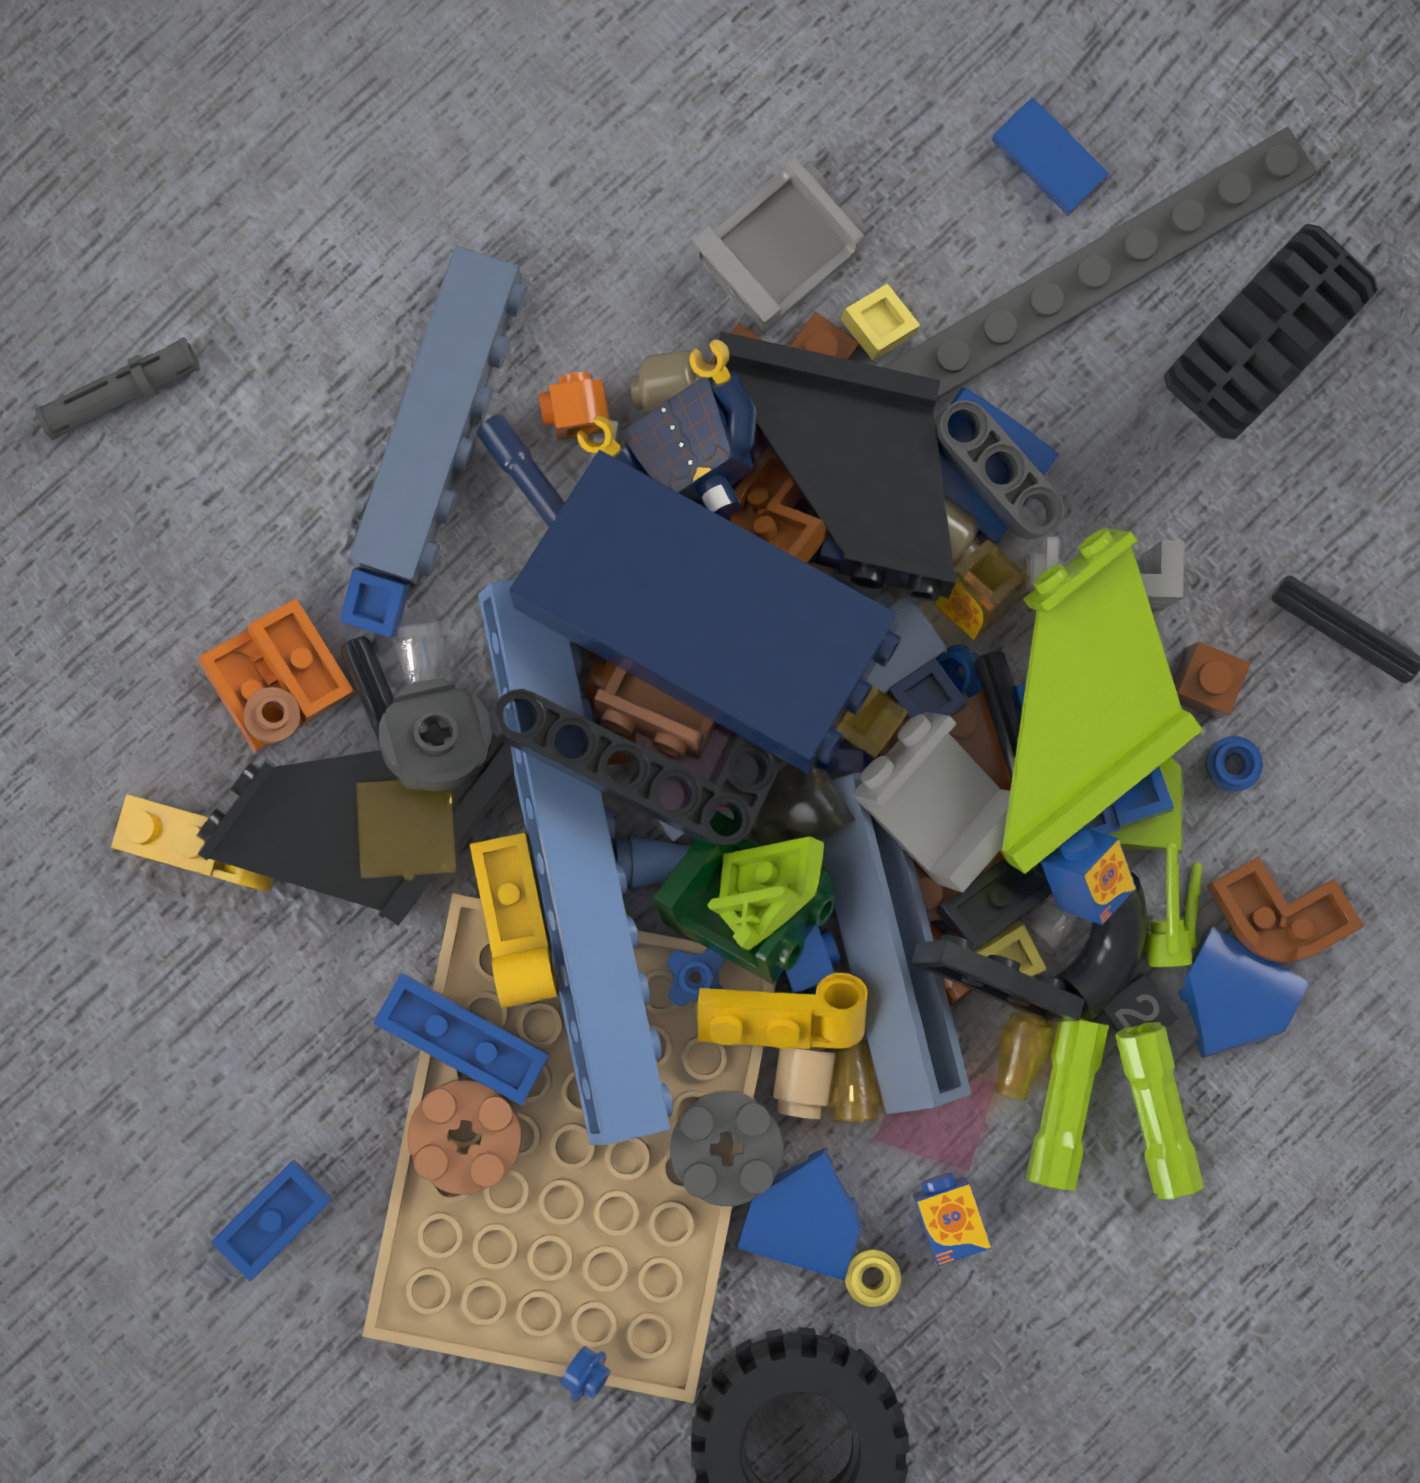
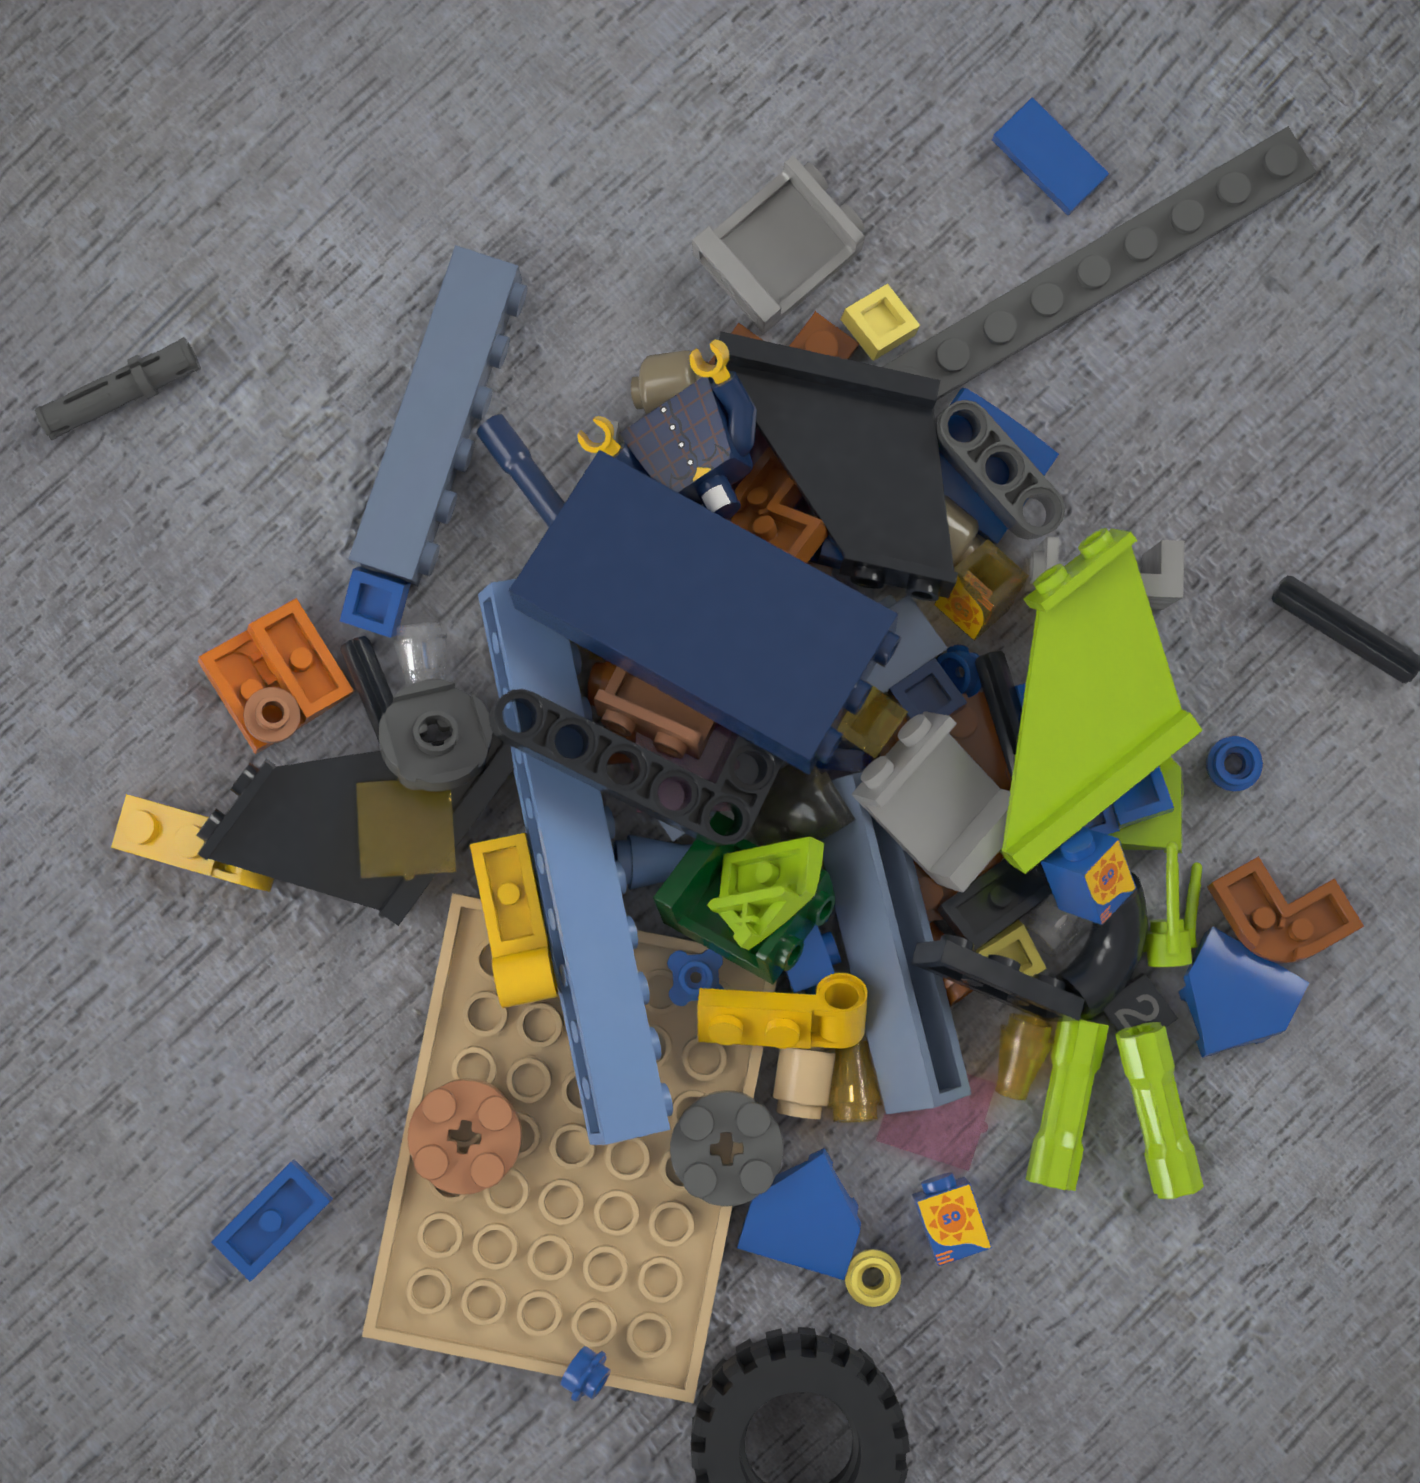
(461, 1038): blue plate -> none
(574, 405): orange plate -> none
(1209, 680): dark orange brick -> none
(1270, 331): black tyre -> none

